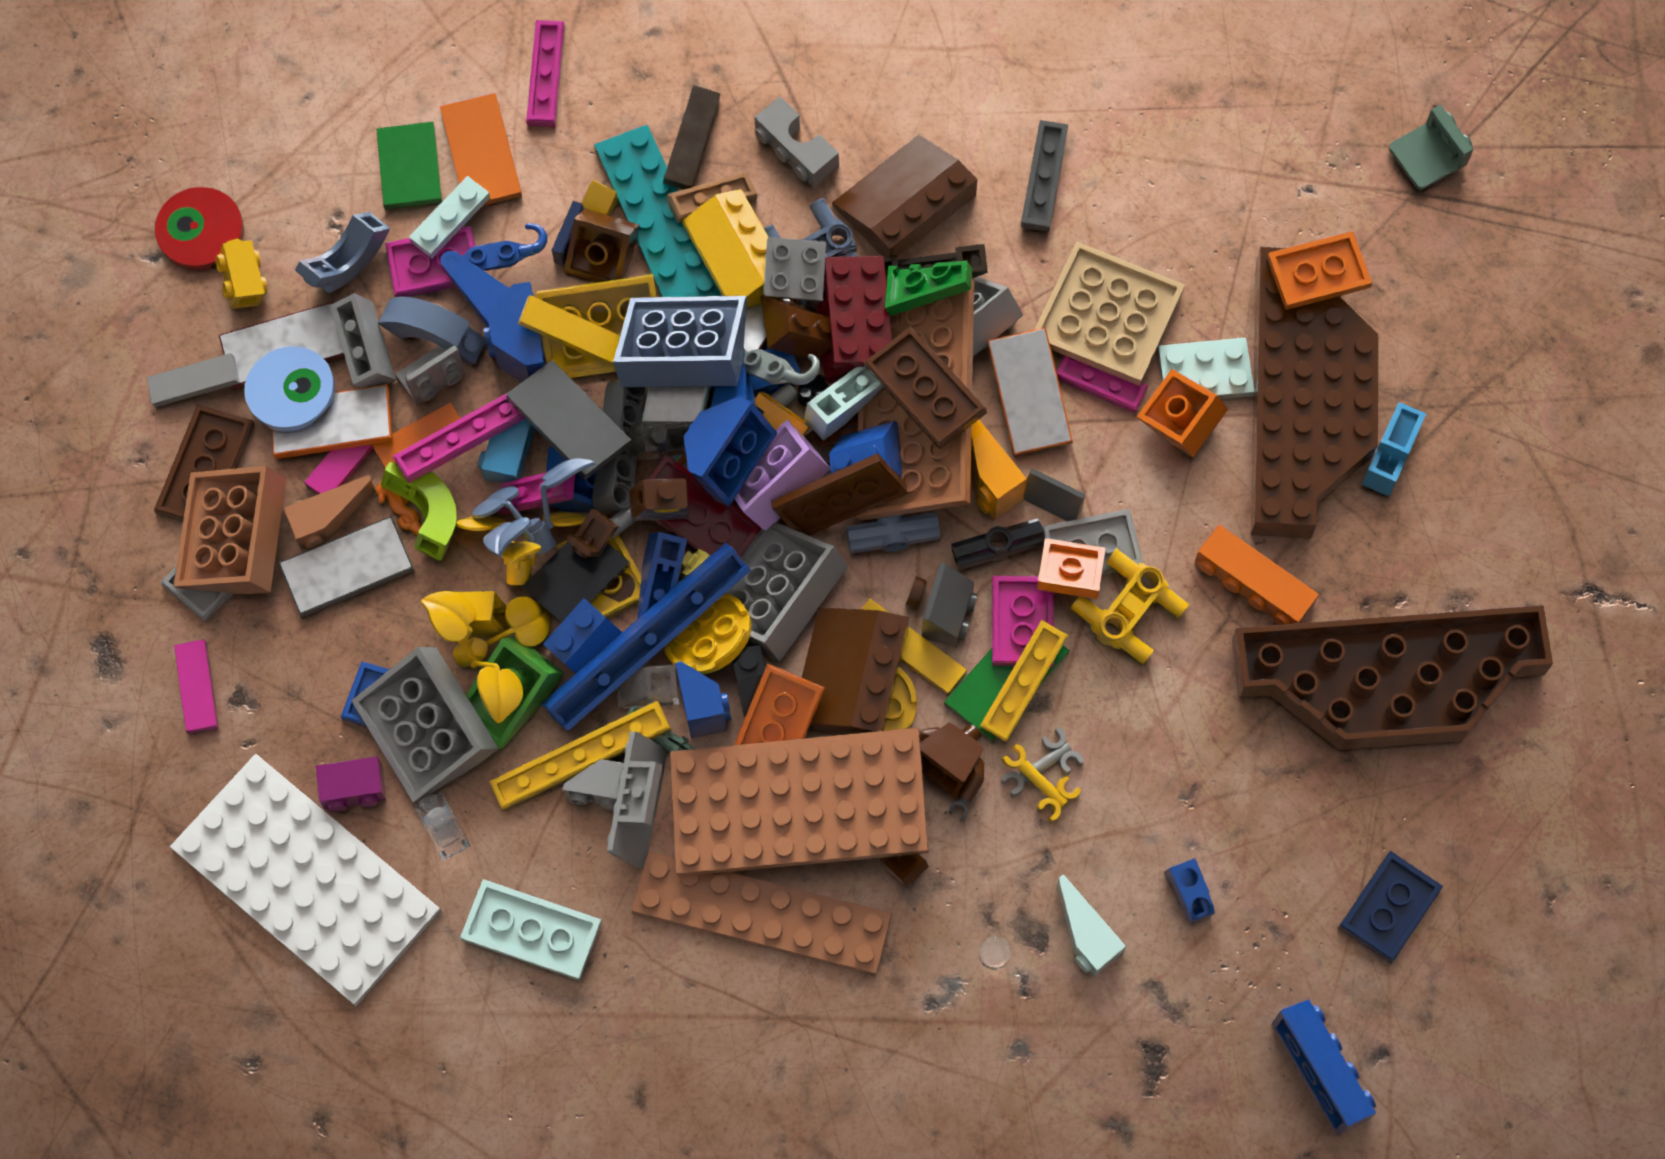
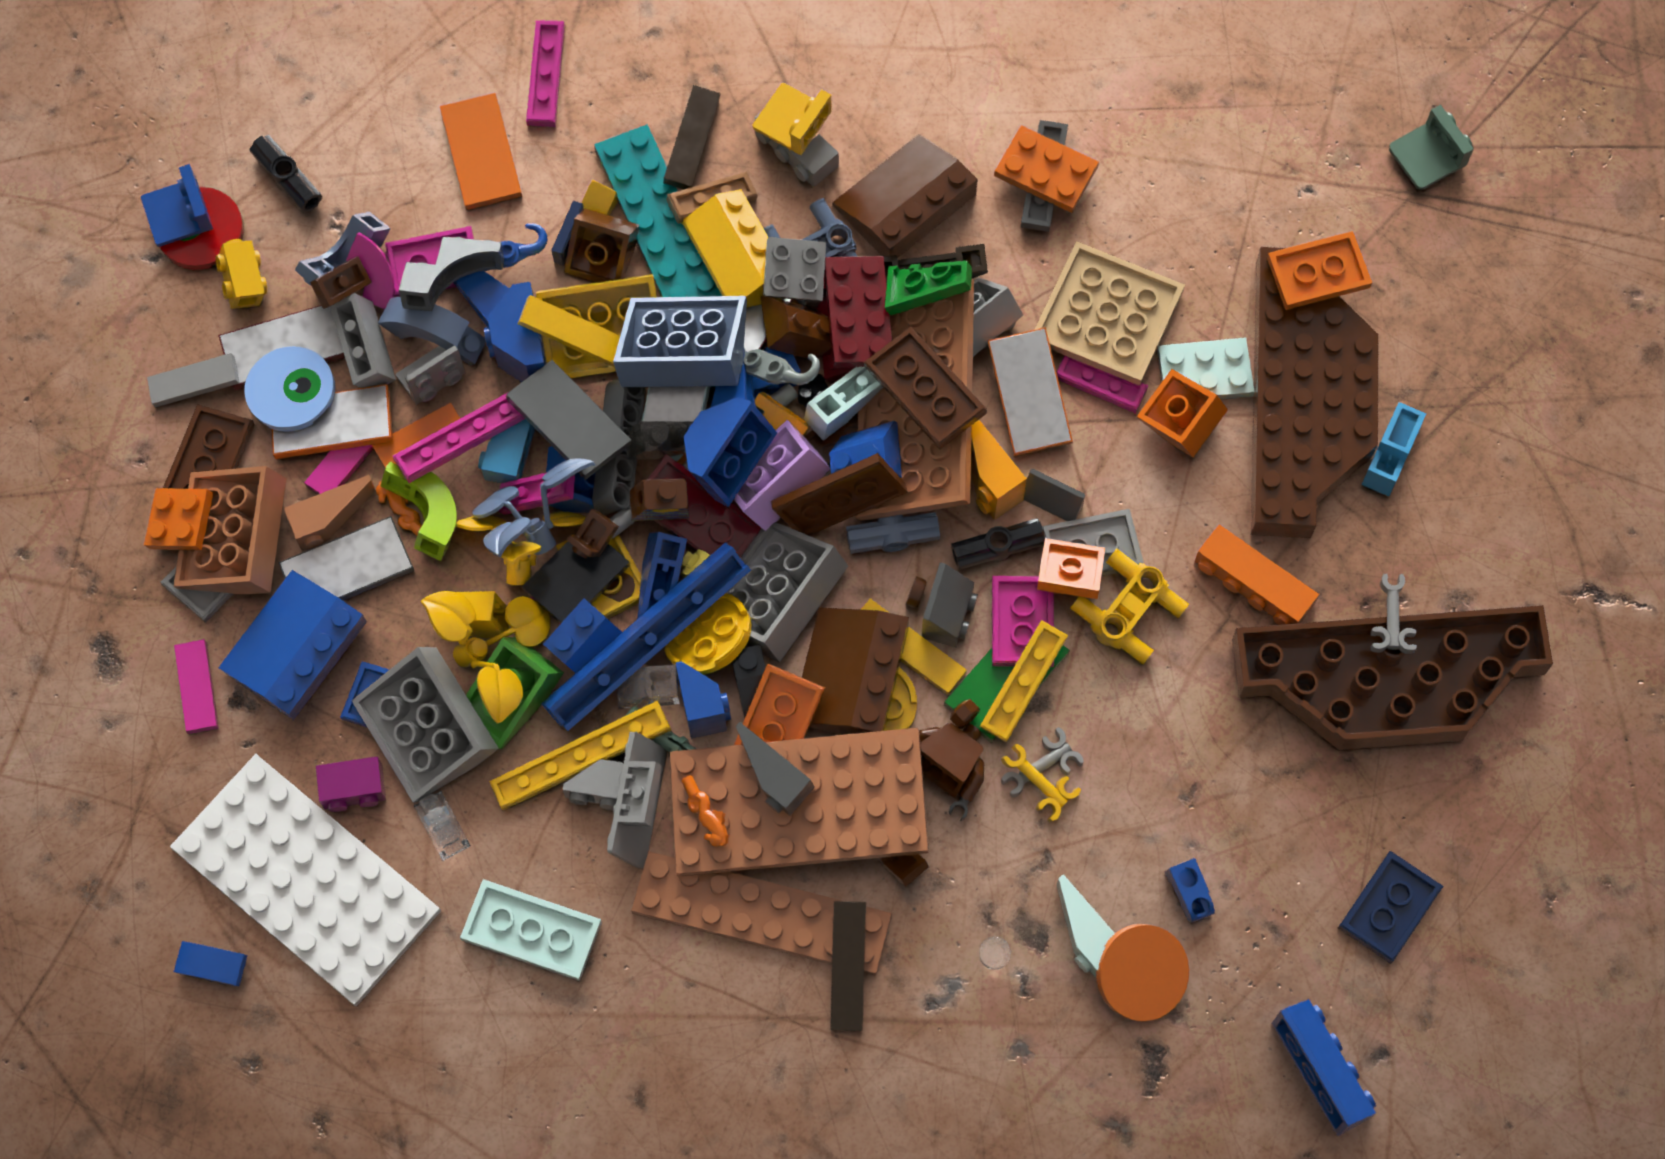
(177, 210): none -> blue bracket
(178, 519): none -> orange plate
(210, 963): none -> blue slope
(277, 162): none -> black piece
(293, 644): none -> blue slope
(340, 282): none -> reddish brown plate
(377, 268): none -> dark pink tile
(409, 165): green tile -> none
(449, 217): light aqua plate -> none
(457, 257): none -> arch
(711, 820): none -> orange animal
(778, 778): none -> dark grey slope
(793, 117): none -> yellow bracket
(848, 965): none -> dark brown tile
(964, 713): none -> reddish brown tile
(1046, 169): none -> orange plate
(1143, 972): none -> orange tile
(1392, 637): none -> light grey bar

